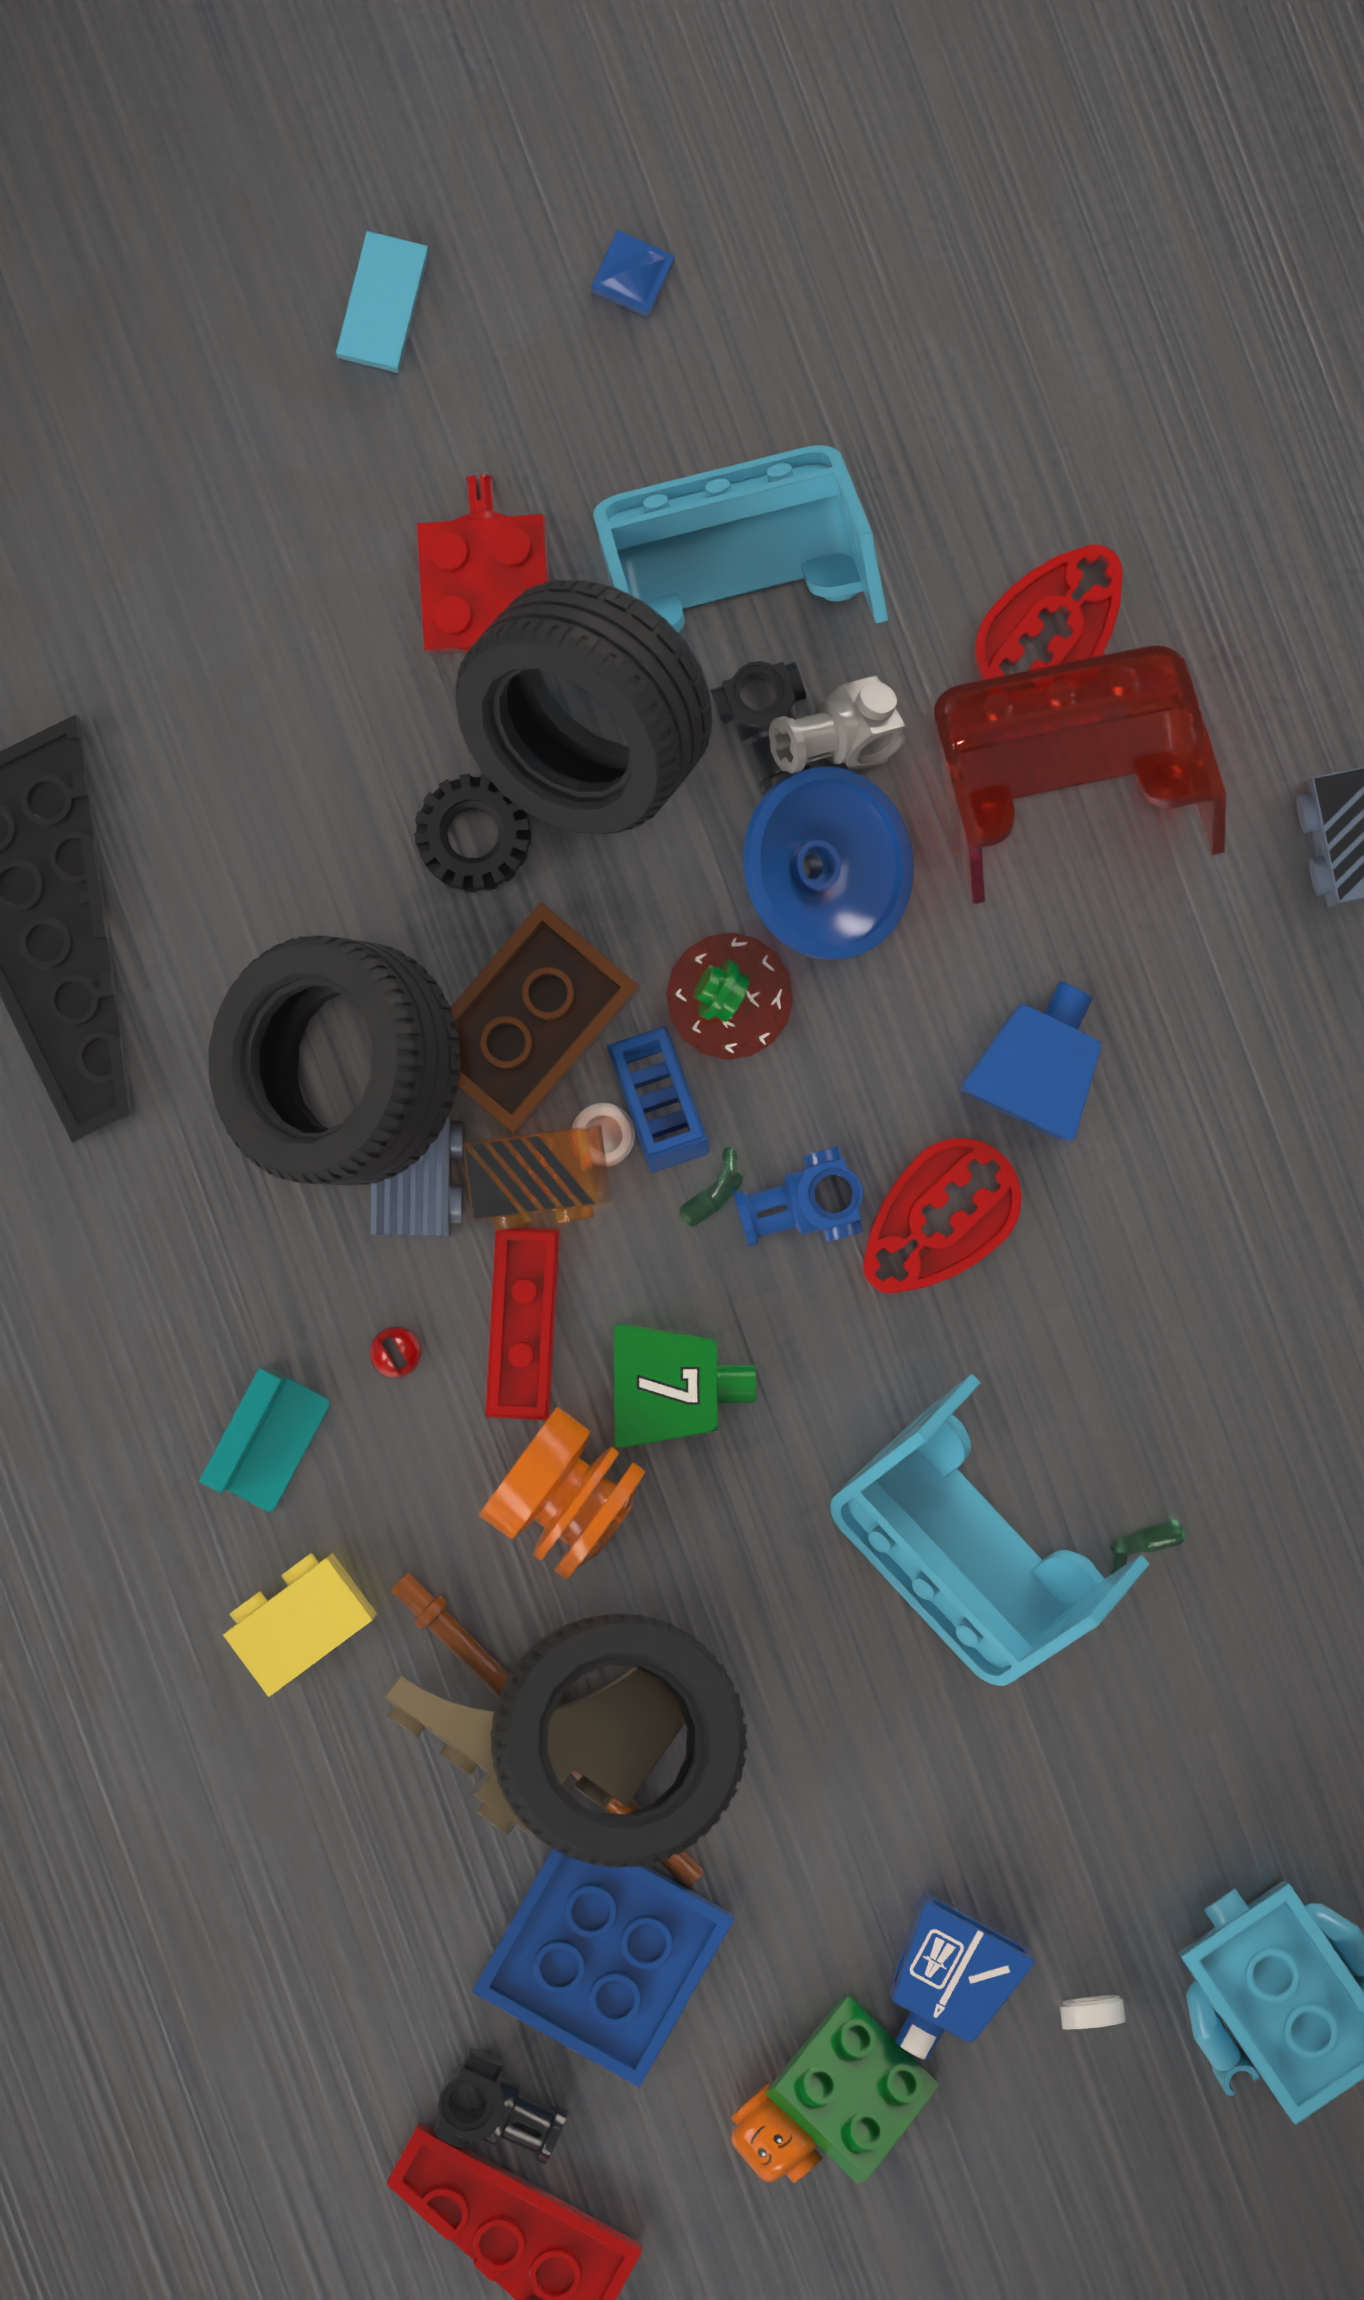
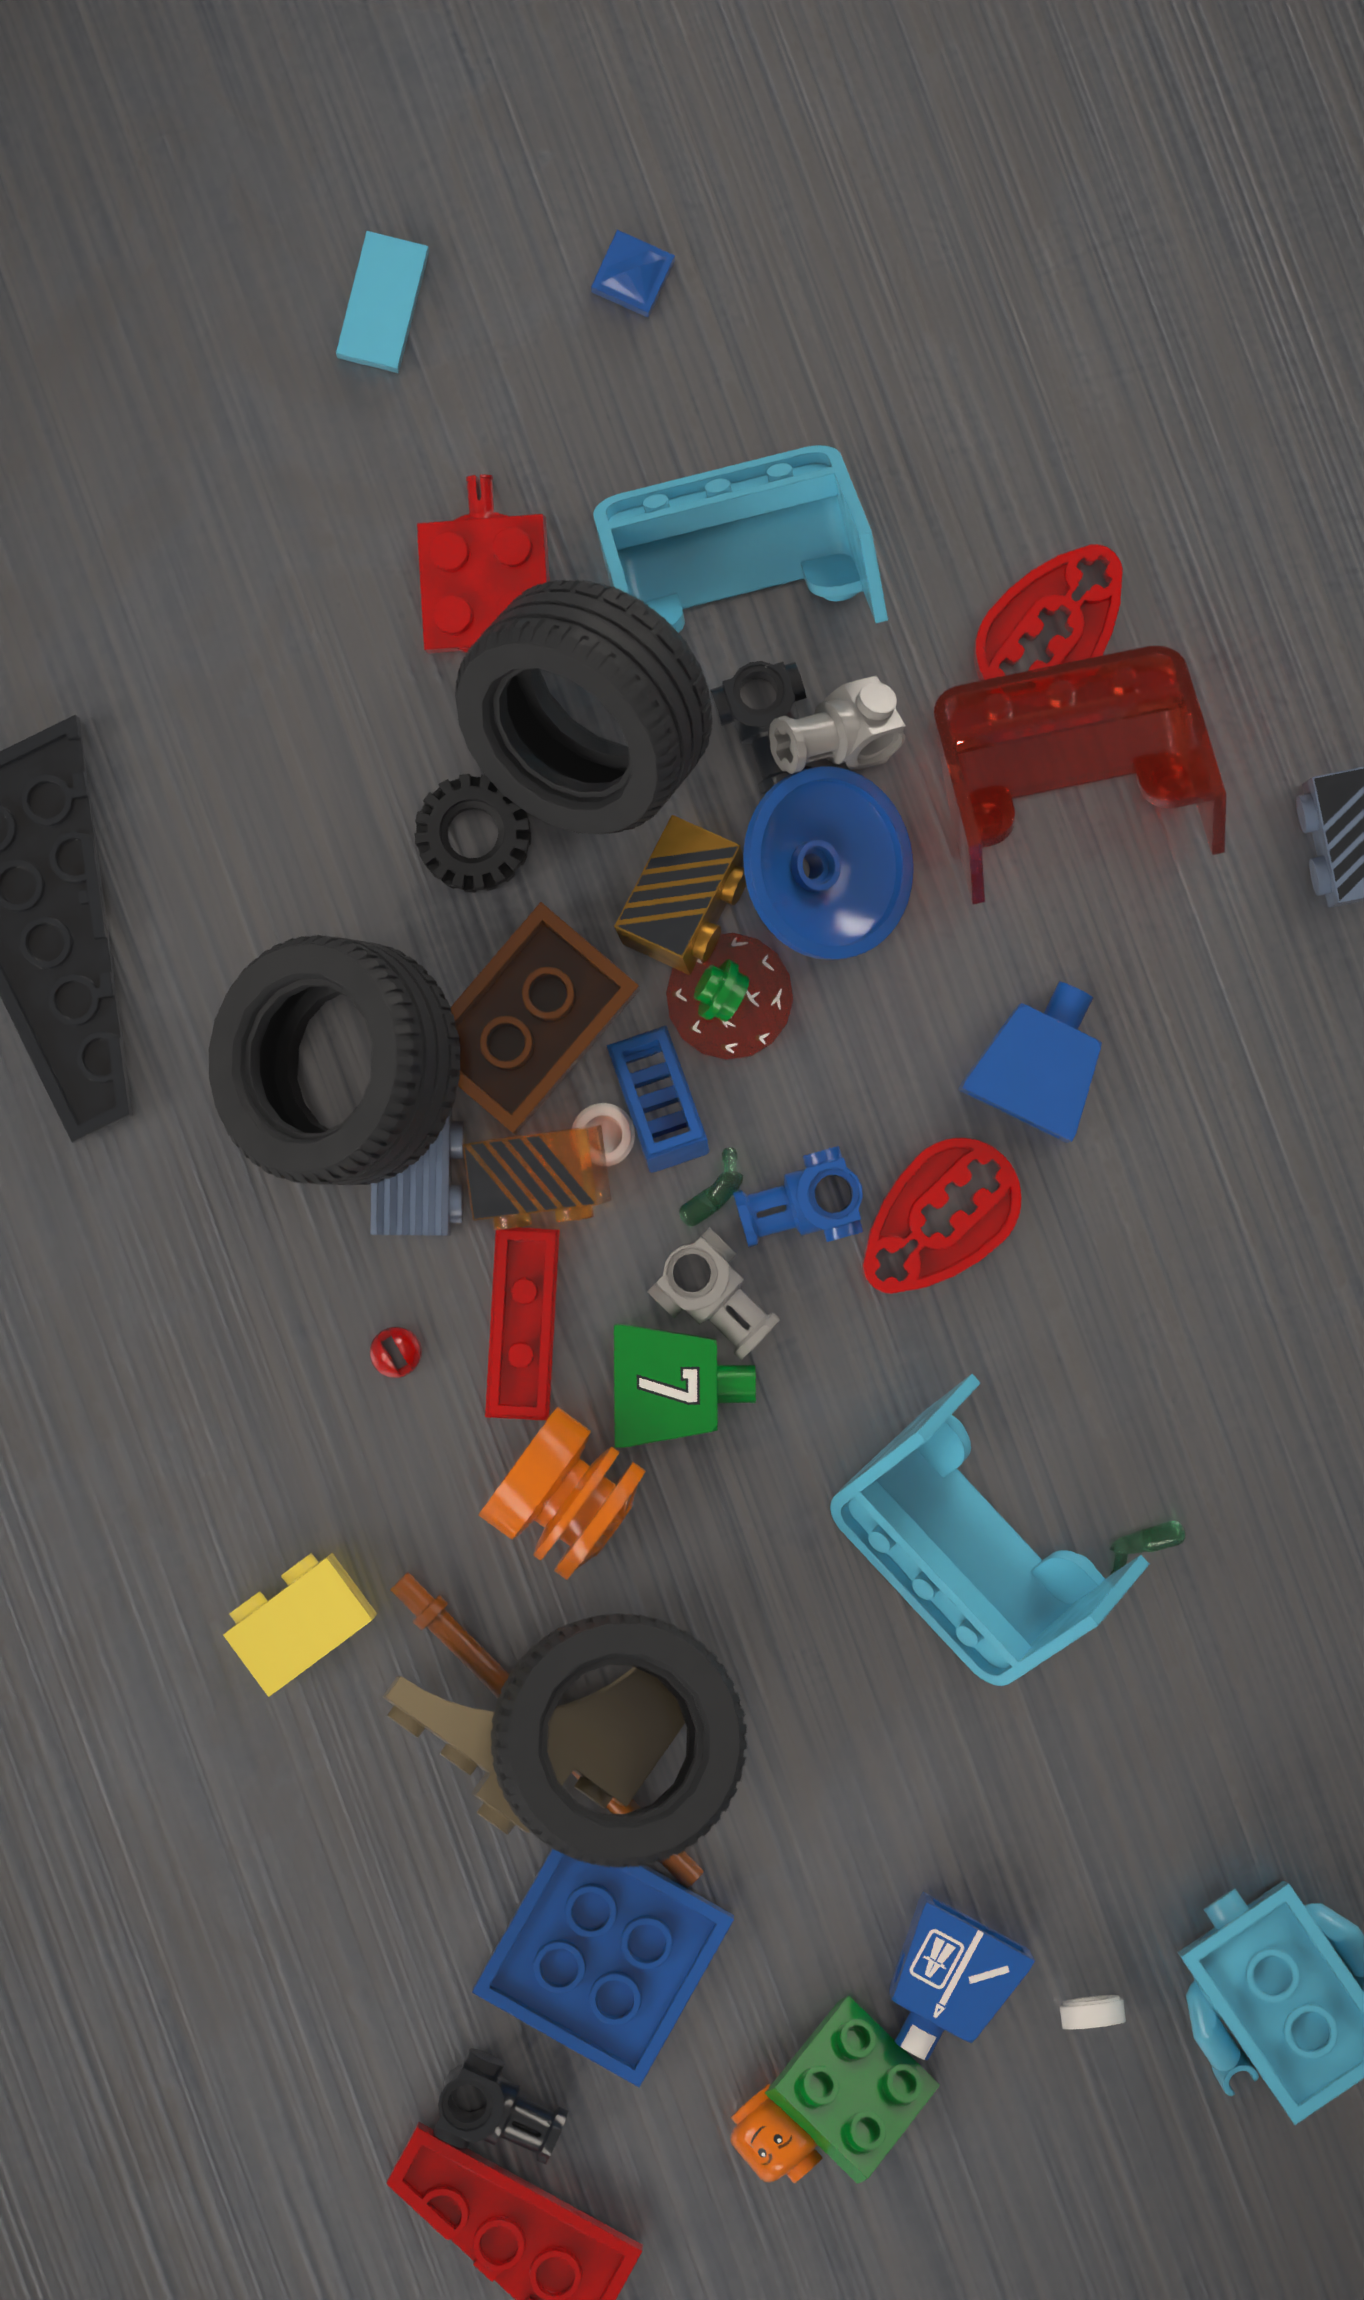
(266, 1439): teal panel -> none
(682, 896): none -> brick
(711, 1300): none -> light grey connector

